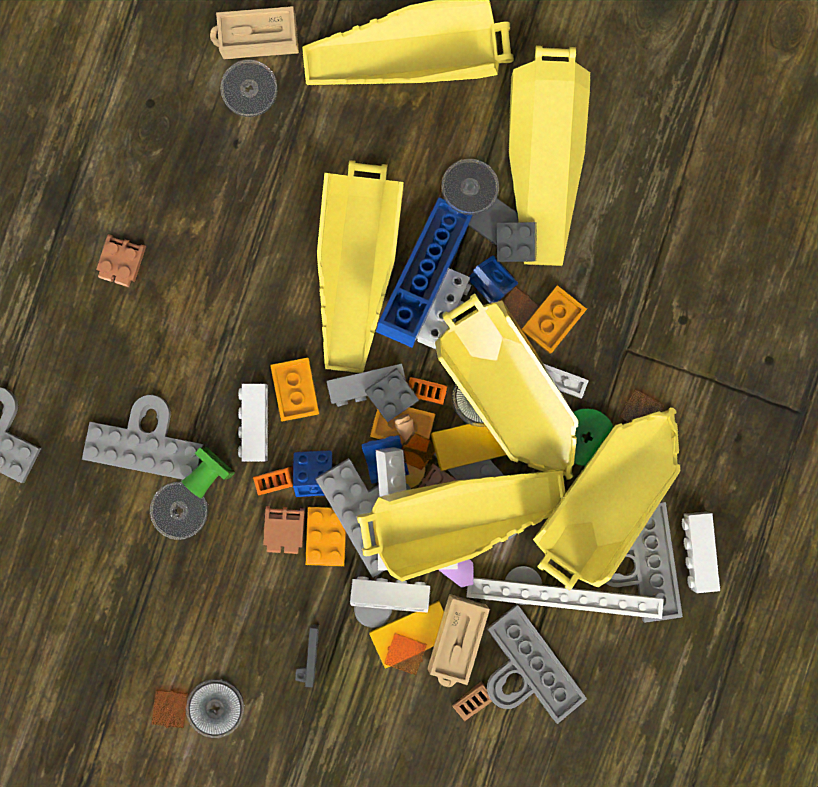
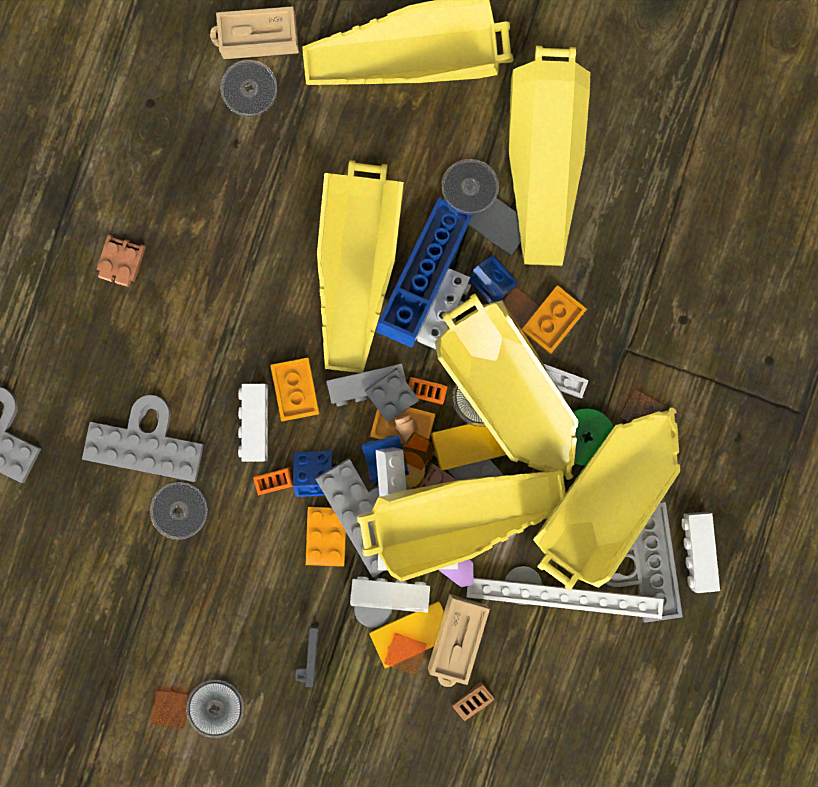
(206, 472): bright green plant -> none
(283, 530): nougat plate -> none
(517, 242): dark grey plate -> none
(537, 666): light grey plate -> none

